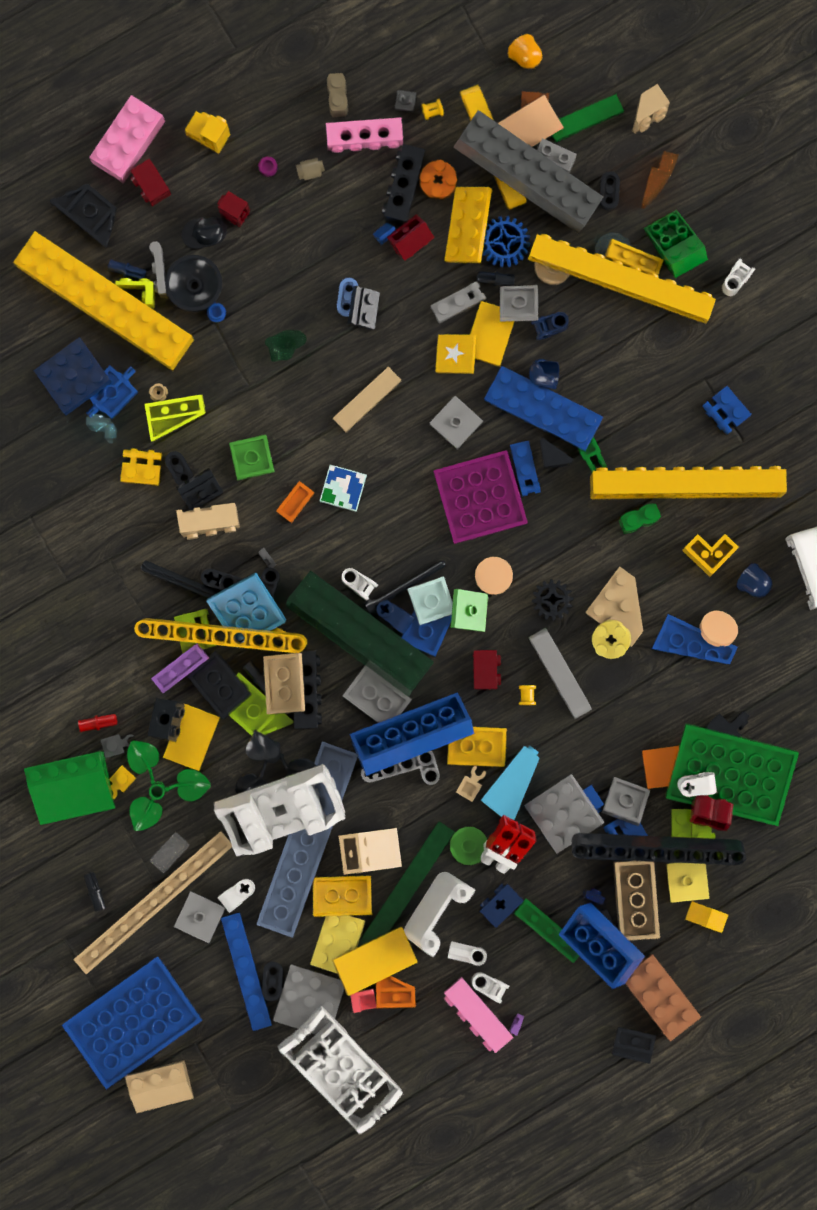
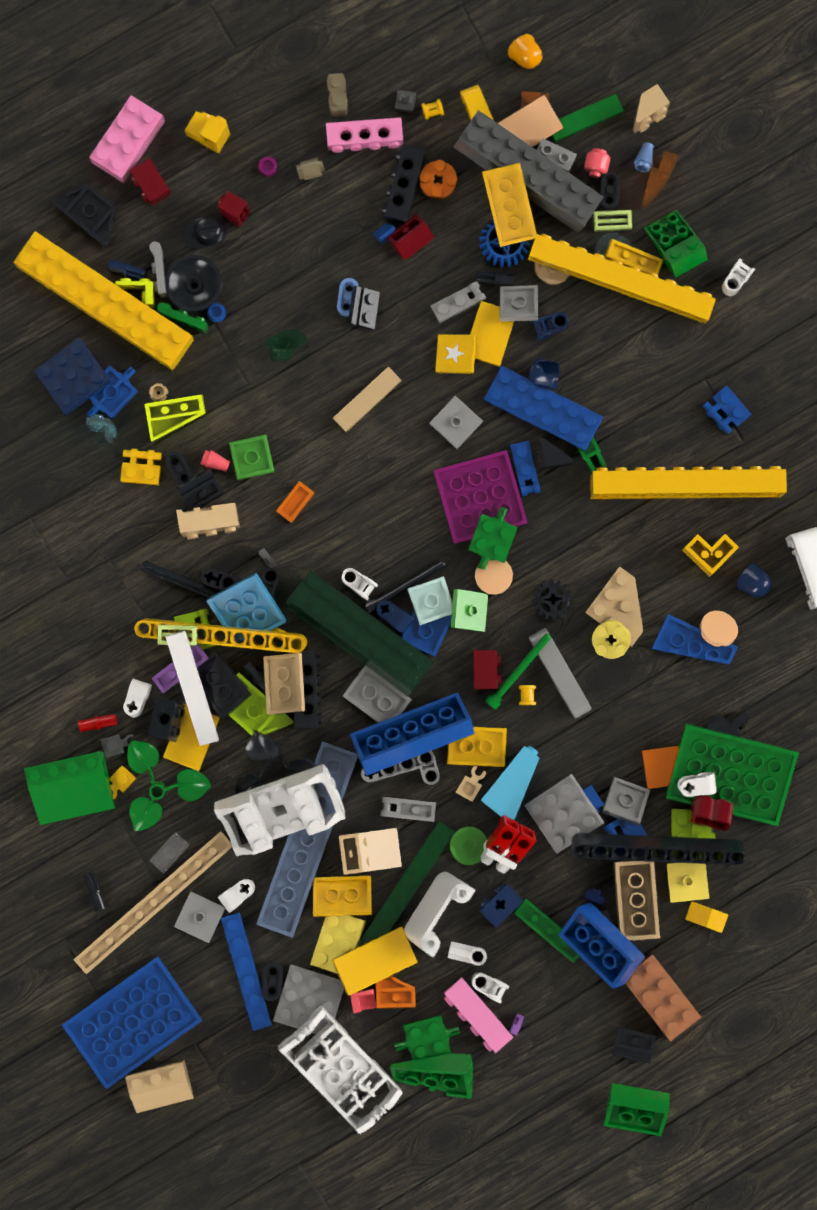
(138, 694): none -> white piece
(177, 627): none -> yellowish green tile
(181, 316): none -> green hinge
(192, 688): none -> white tile
(214, 461): none -> coral cone
(343, 488): tile -> none
(409, 809): none -> light grey plate
(427, 1038): none -> green plate
(445, 1072): none -> green wedge
(468, 224): yellow plate -> none
(492, 538): none -> green plate
(494, 699): none -> green piece
(509, 204): none -> yellow tile
(596, 214): none -> yellowish green tile
(597, 162): none -> coral head
(637, 1109): none -> green slope
(644, 158): none -> medium blue cone
(644, 517): green brick -> none

